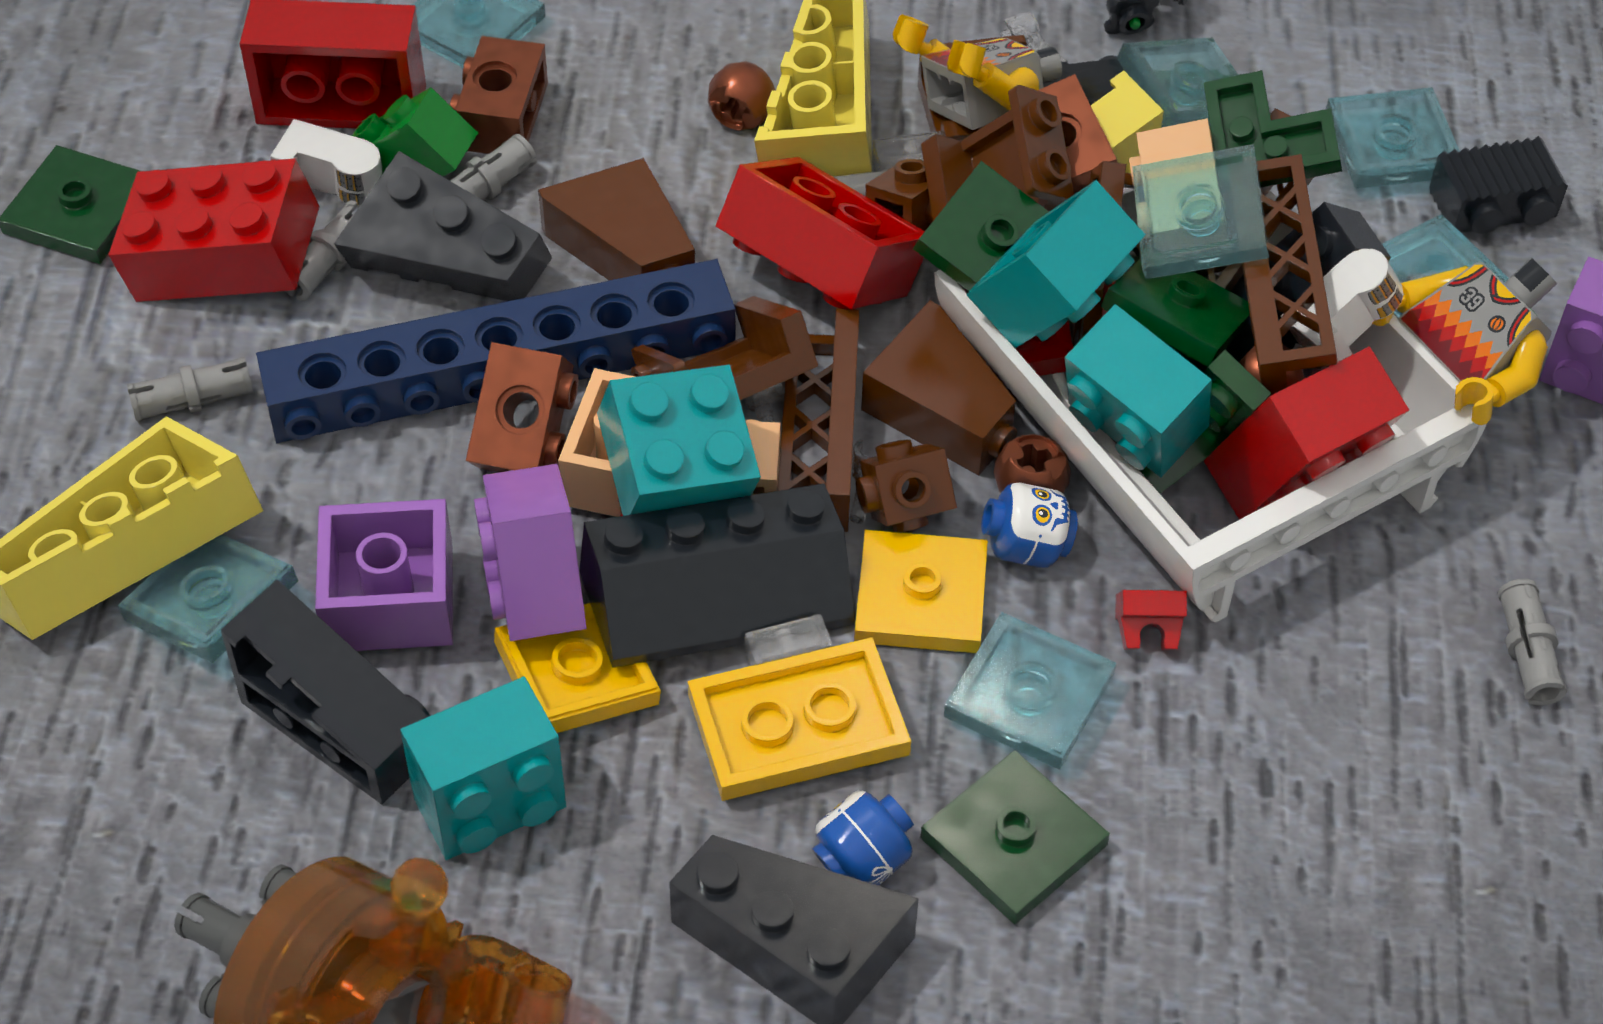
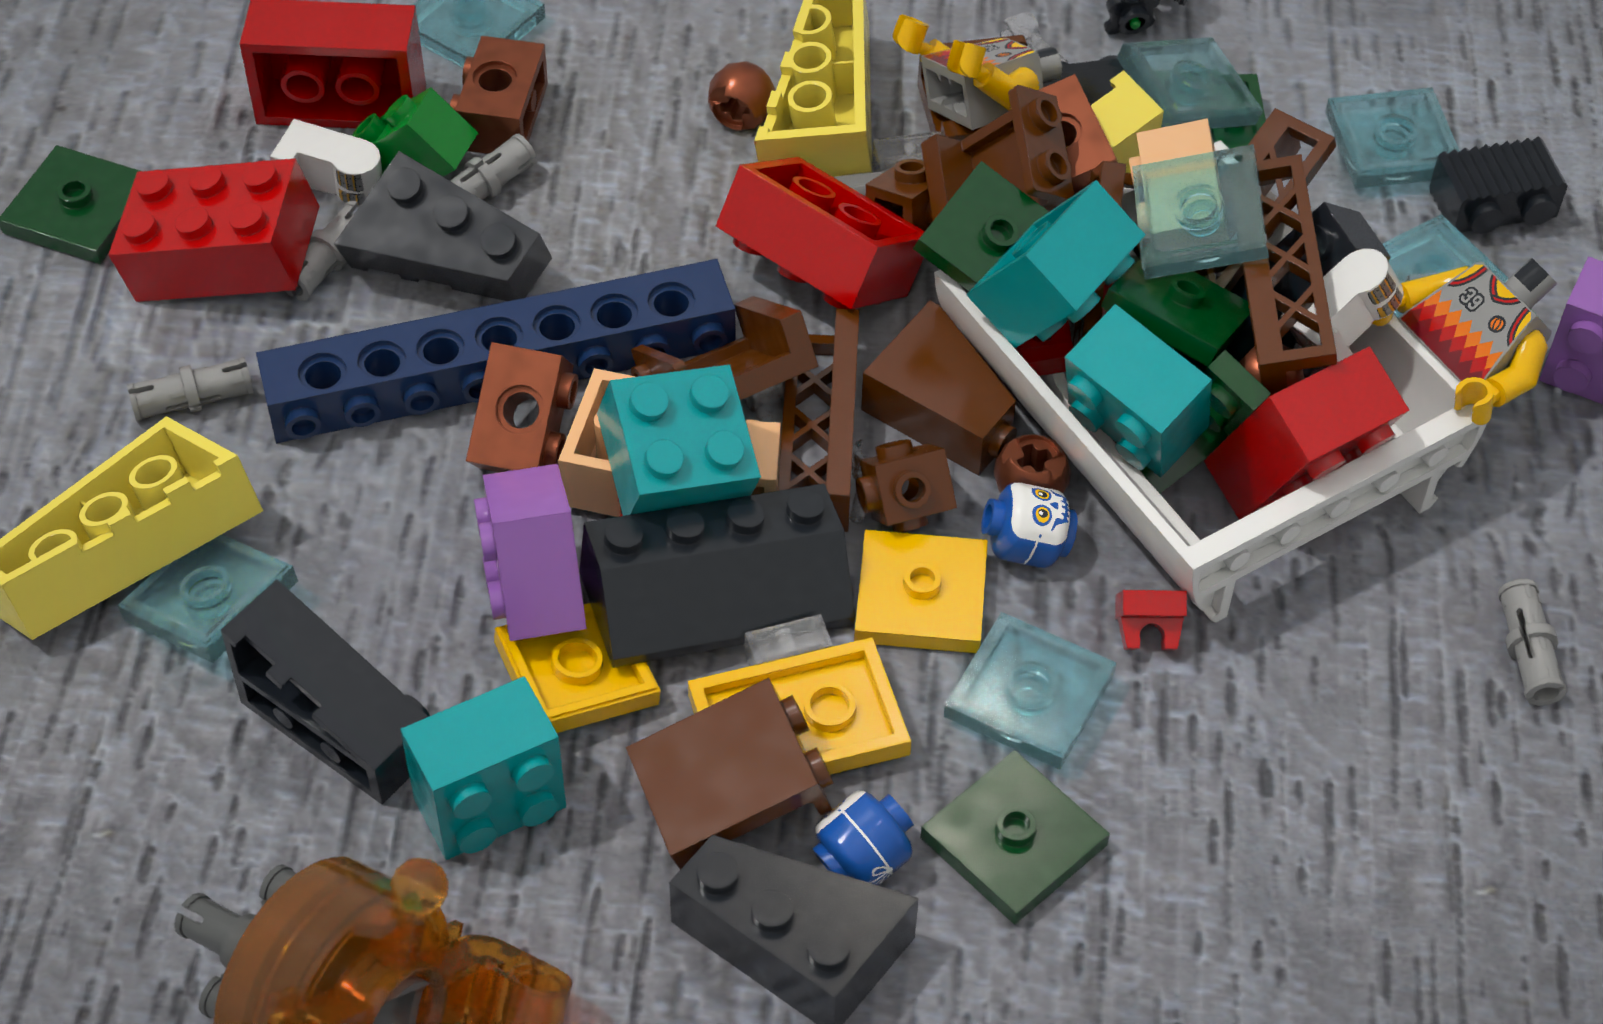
(386, 573): medium lavender brick -> none
(616, 222): reddish brown slope -> none
(729, 769): none -> reddish brown panel
(1242, 117): dark green plate -> none

